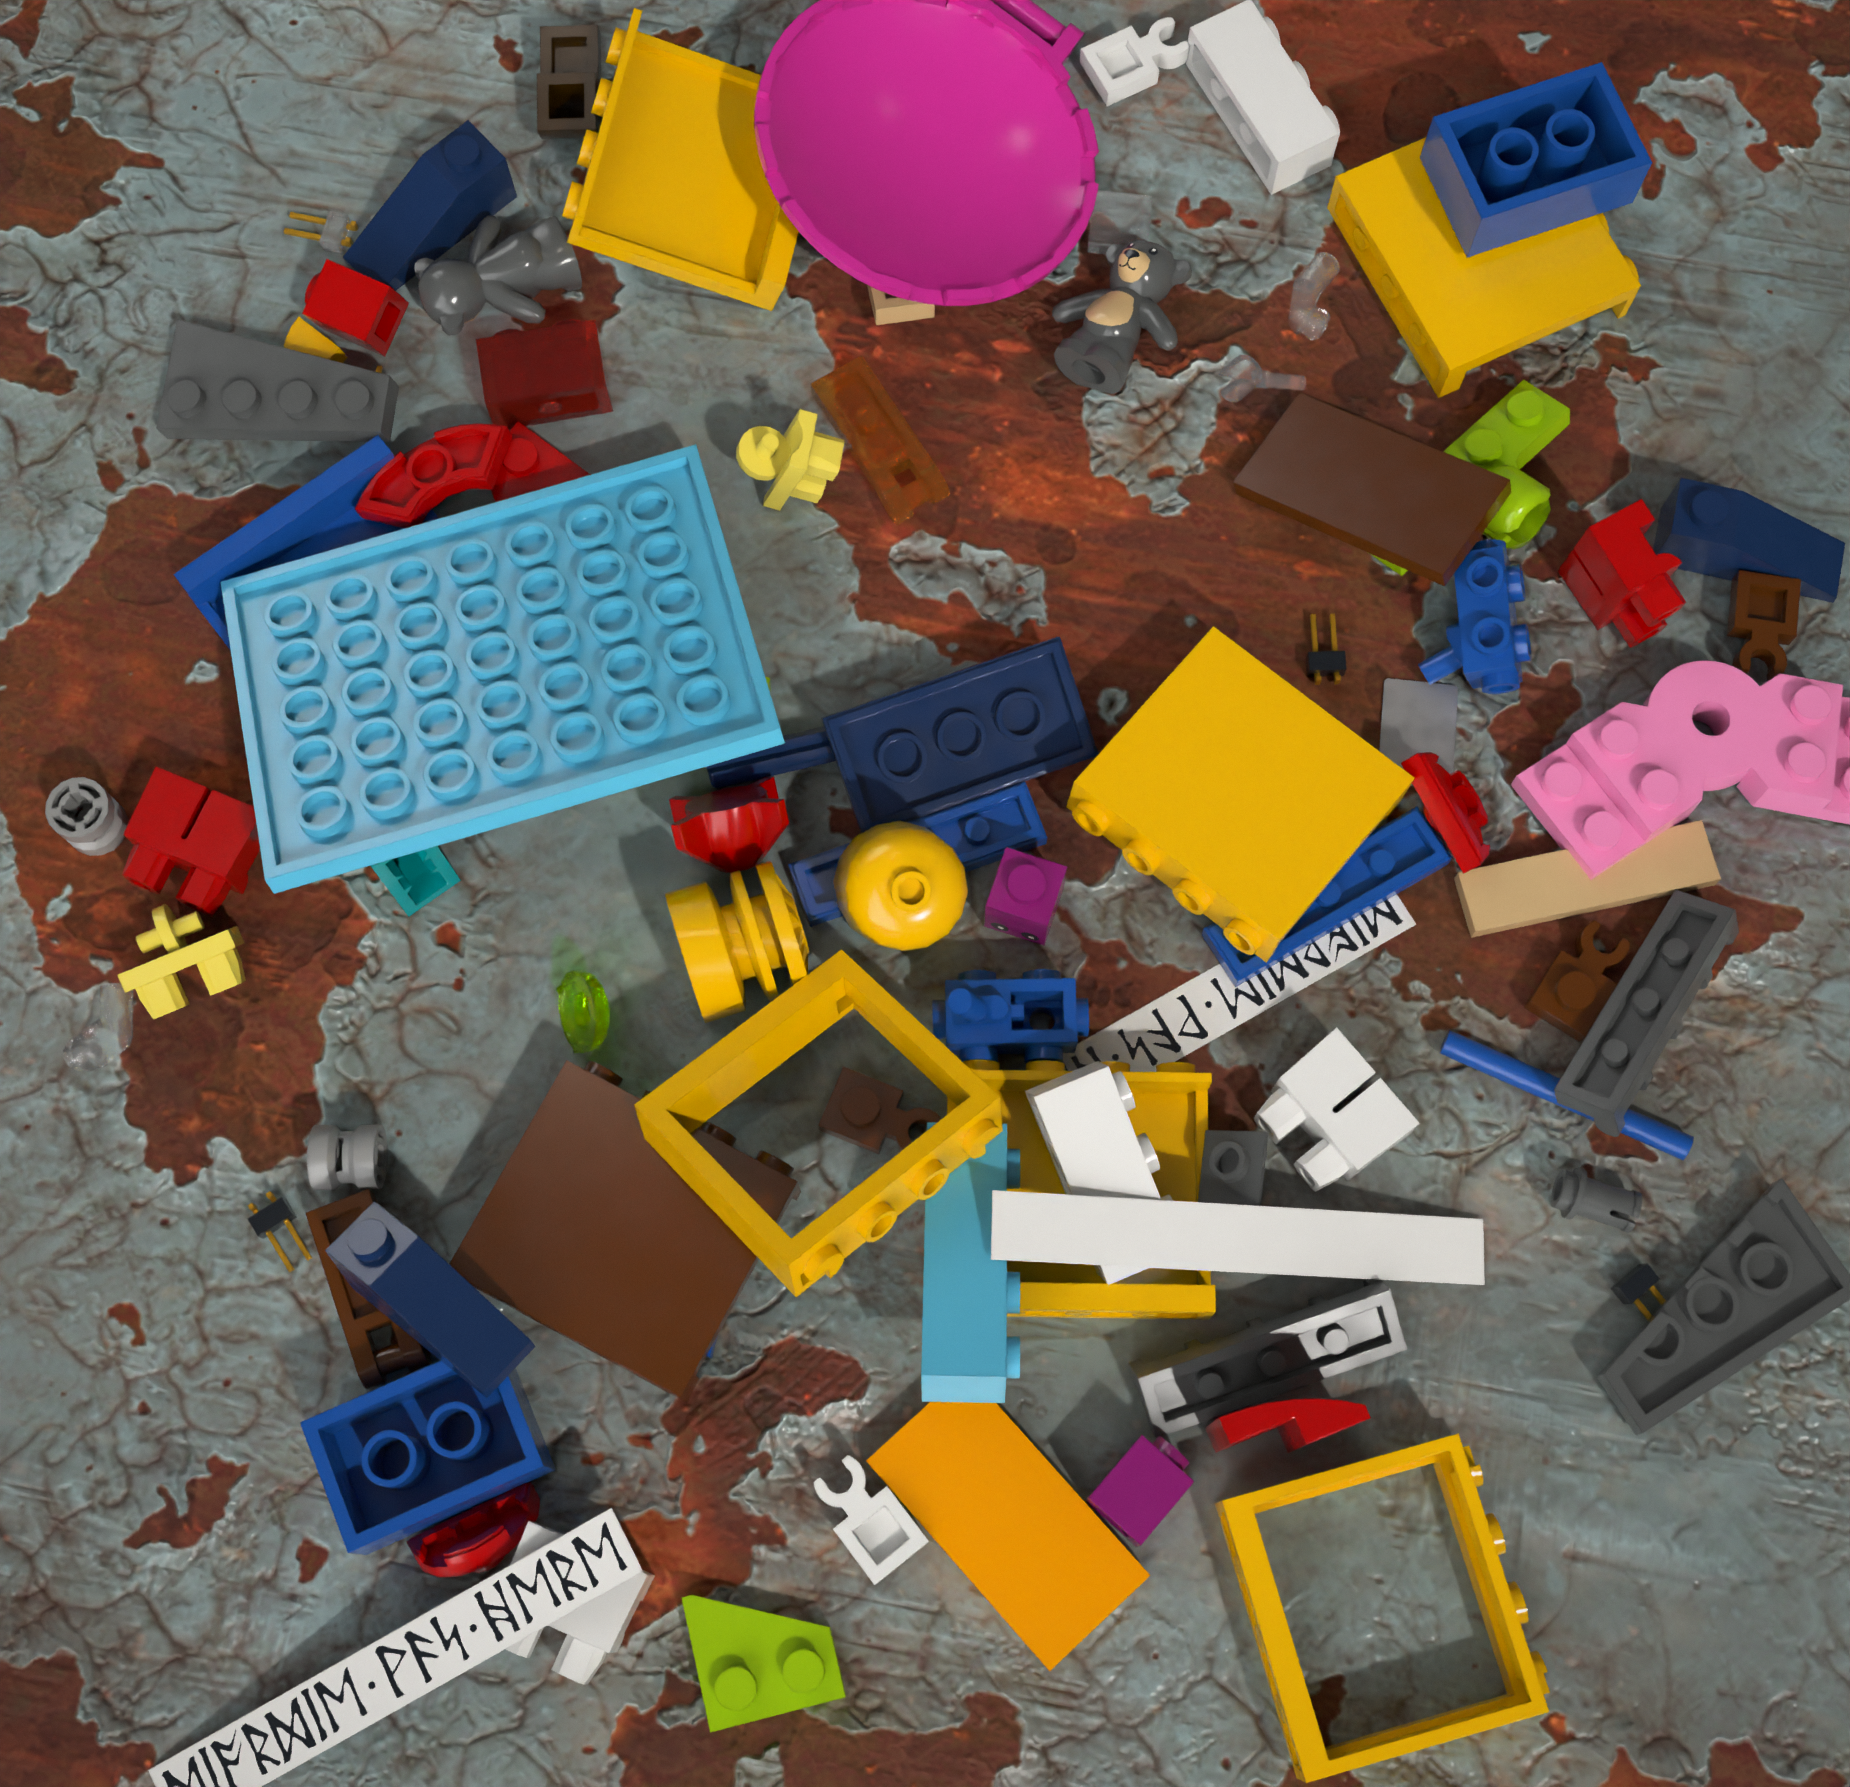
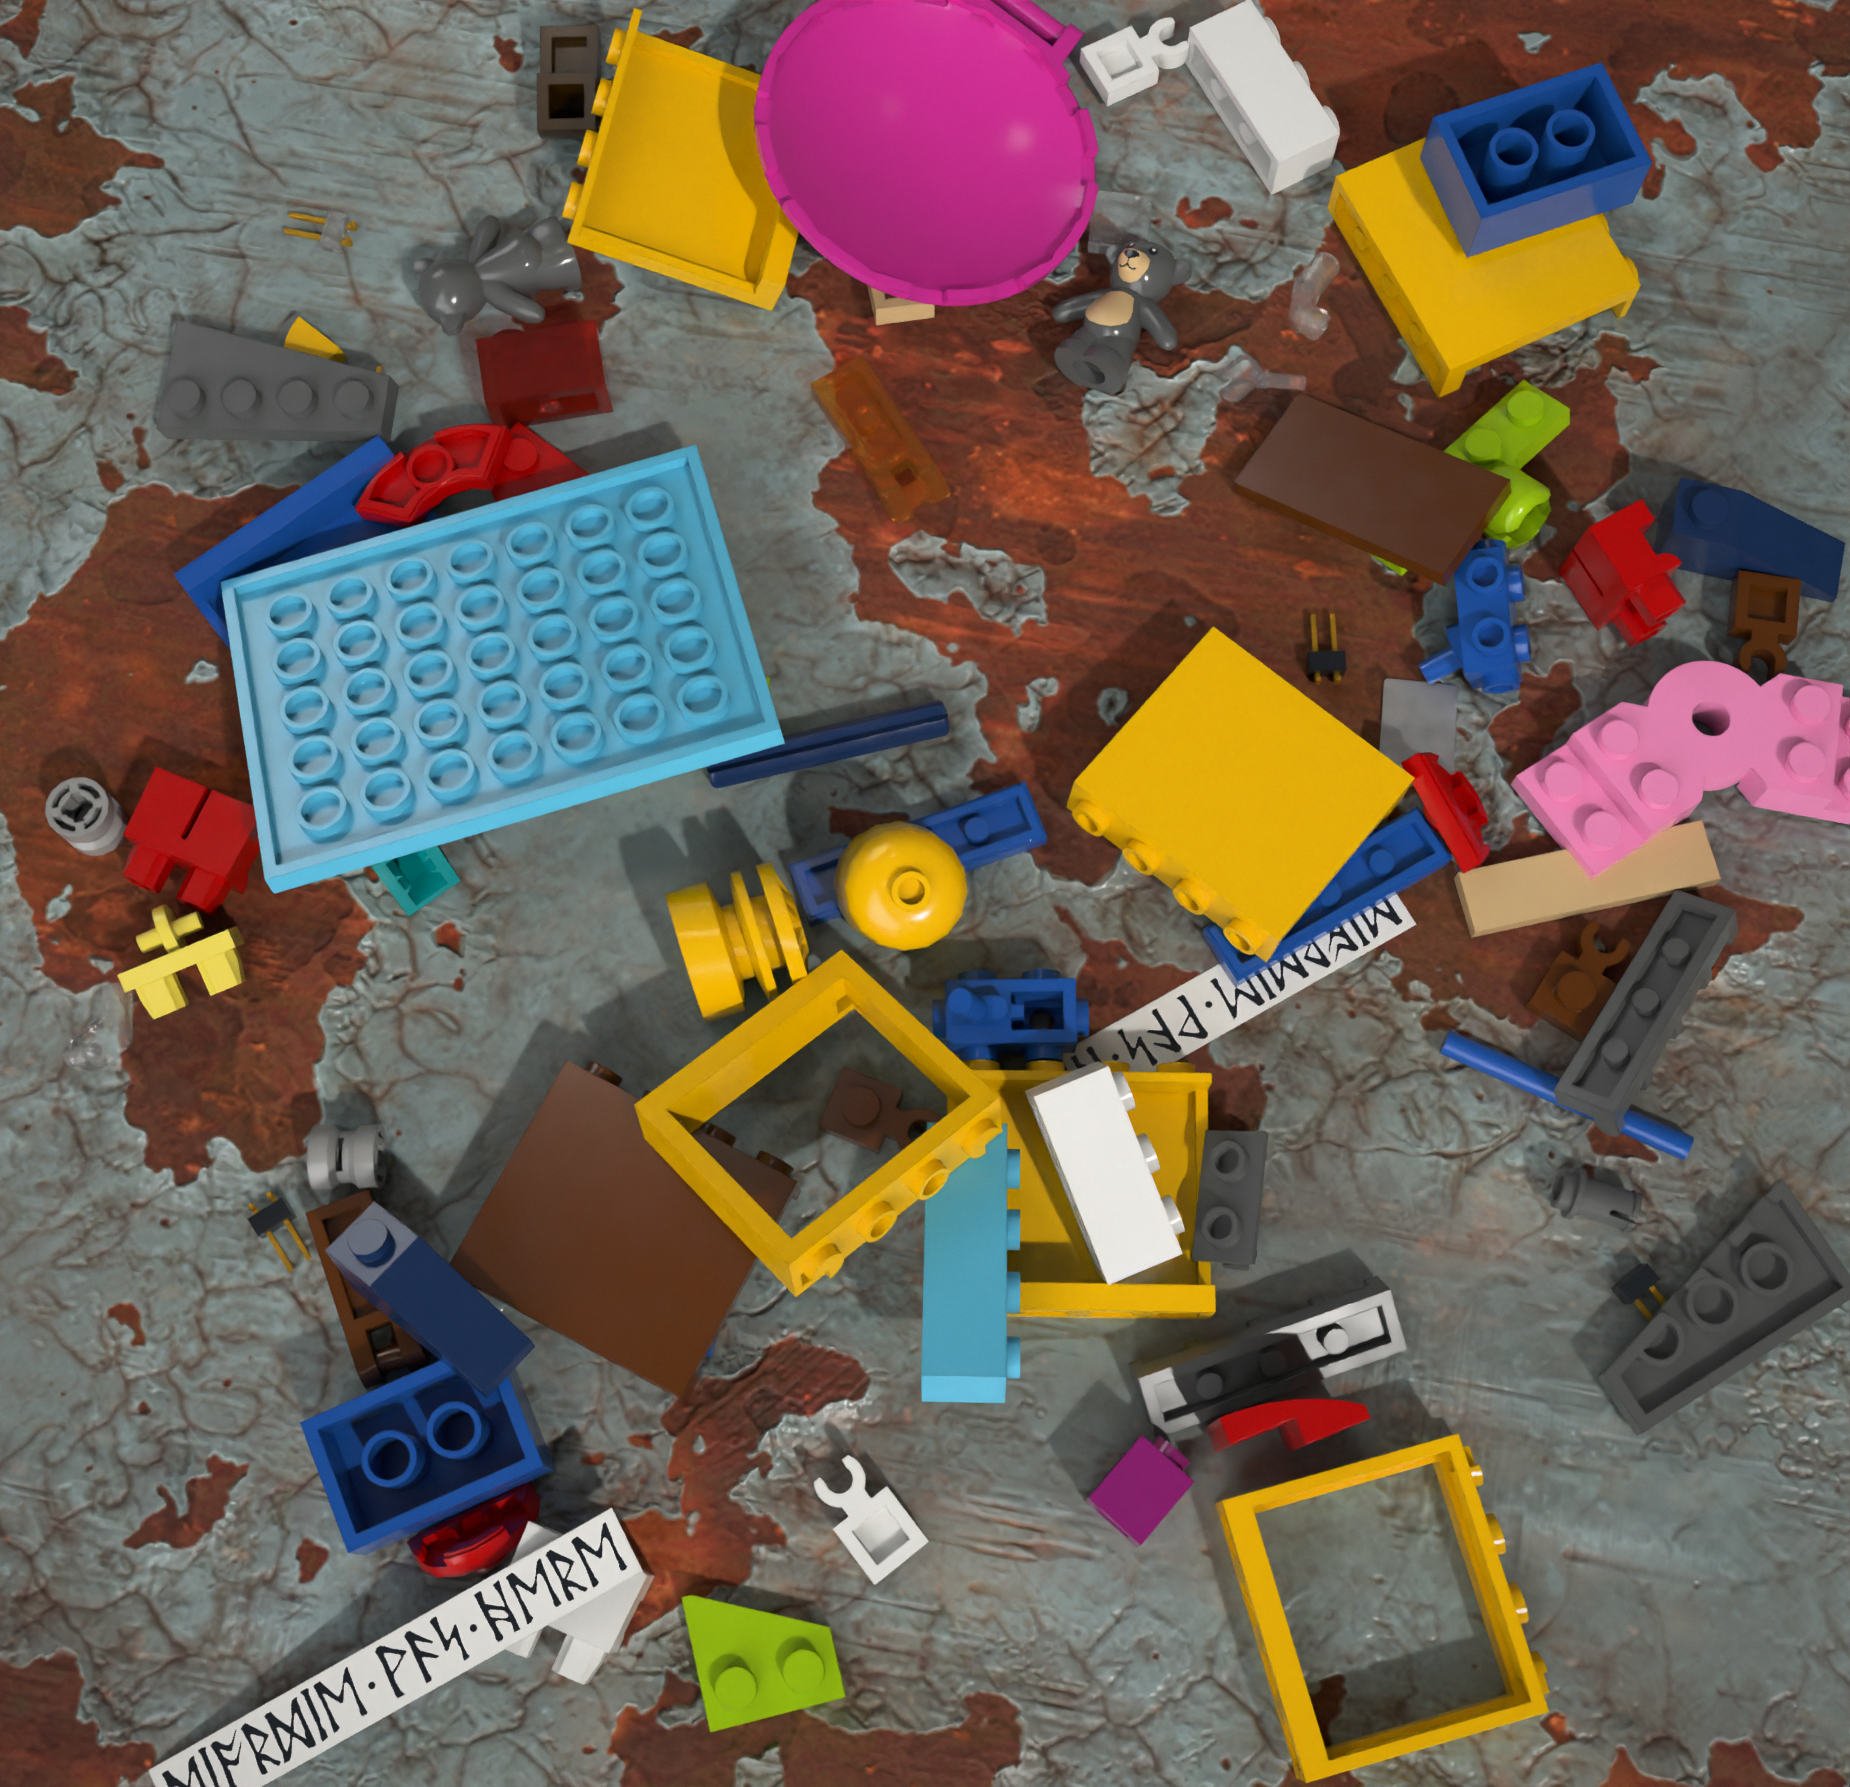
(354, 307): red brick -> none
(433, 207): dark blue slope -> none
(580, 1029): clear neon green piece -> none
(731, 825): red piece -> none
(798, 459): light yellow hips -> none
(960, 735): dark blue tile -> none
(1009, 1523): light orange tile -> none
(1025, 896): magenta brick -> none
(1235, 1238): white sticker -> none
(1342, 1139): white hips -> none

